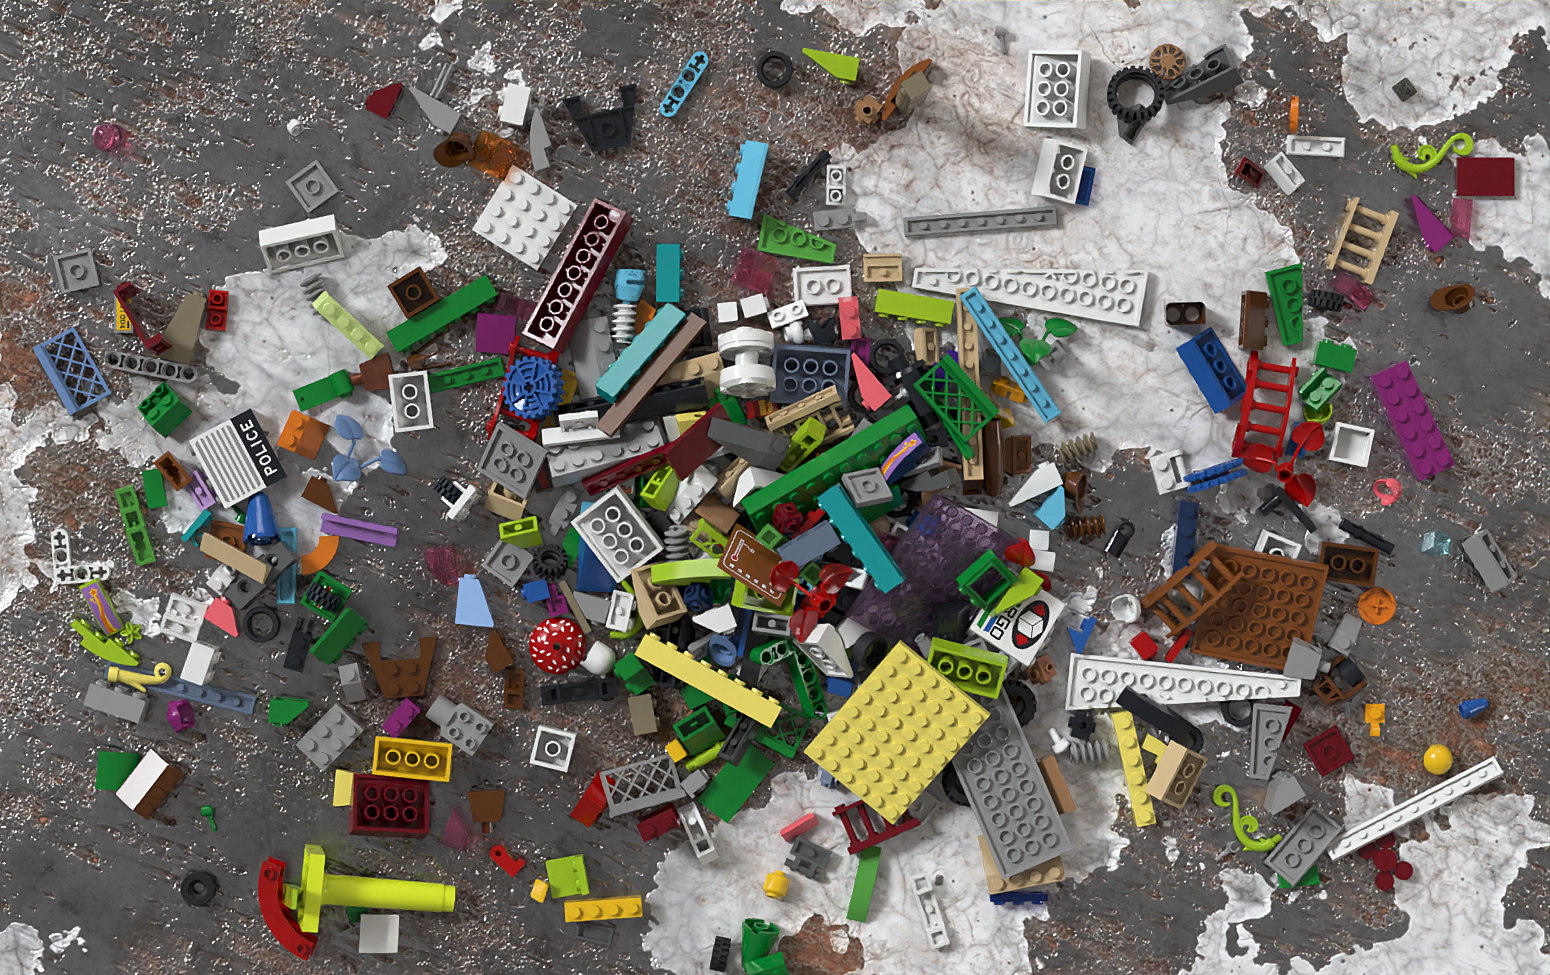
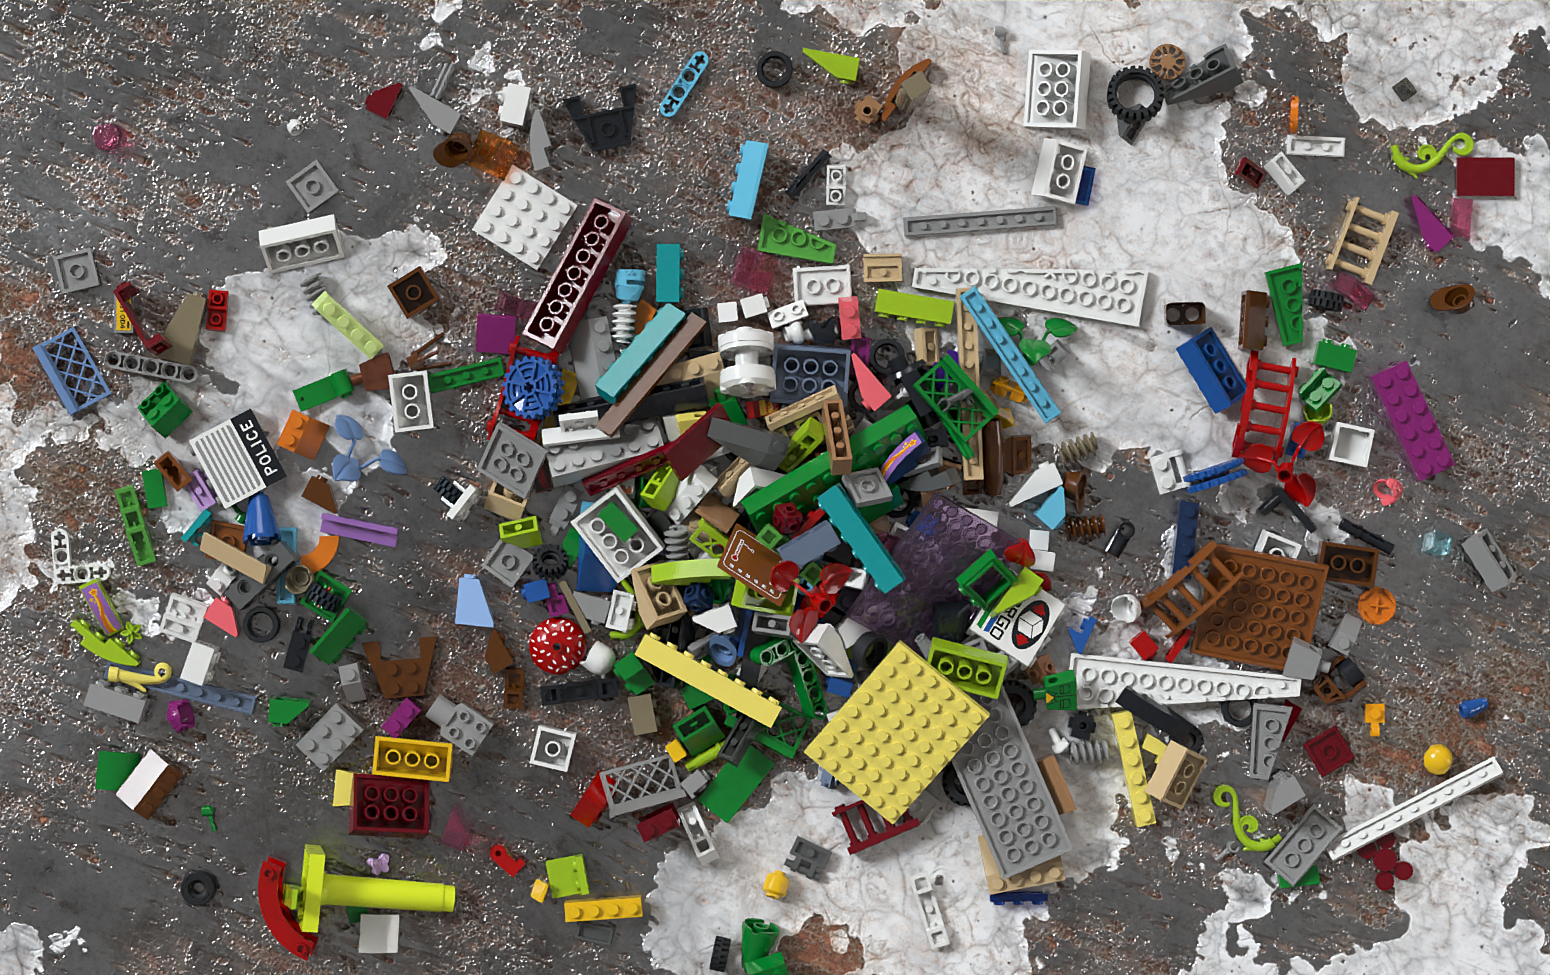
(299, 579): none -> dark tan hair
(379, 864): none -> lavender piece
(442, 313): green brick -> none
(442, 563): clear pink slope -> none
(487, 807): reddish brown torso -> none
(618, 521): none -> green tile
(799, 827): coral slope -> none
(836, 437): none -> medium nougat brick
(864, 884): bright green slope -> none
(958, 397): none -> dark grey piece
(1058, 691): none -> green torso

